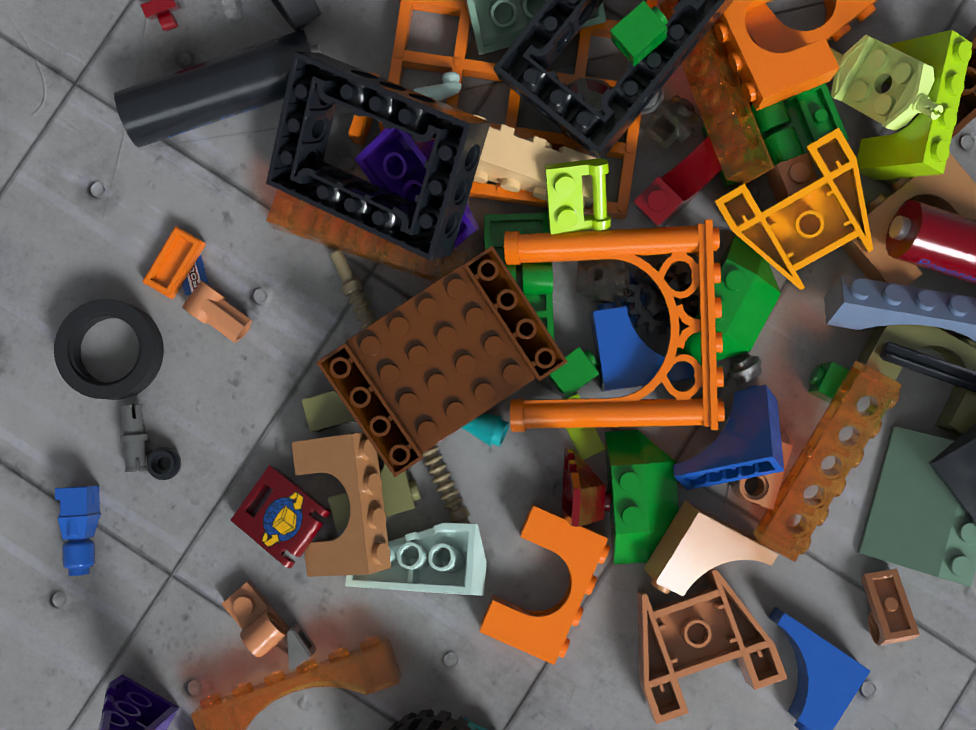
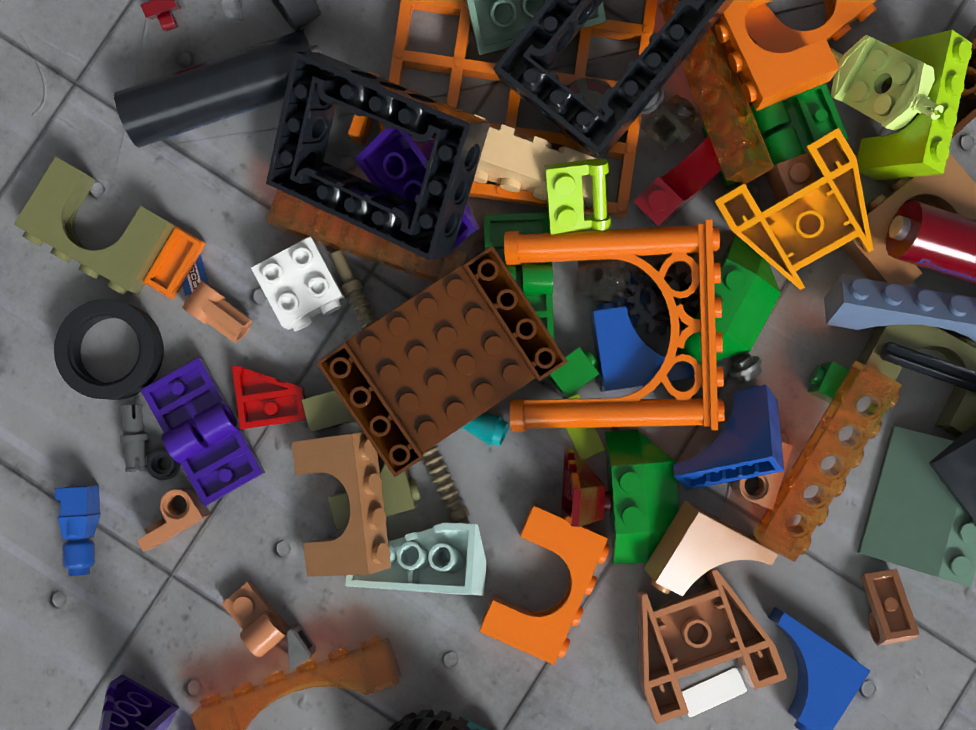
(51, 219): none -> olive arch
(176, 521): none -> nougat plate
(202, 431): none -> dark purple plate
(266, 400): none -> red wing
(284, 518): dark red container -> none
(299, 284): none -> white brick
(442, 91): light aqua arm -> none
(639, 32): green brick -> none
(714, 692): none -> white sticker

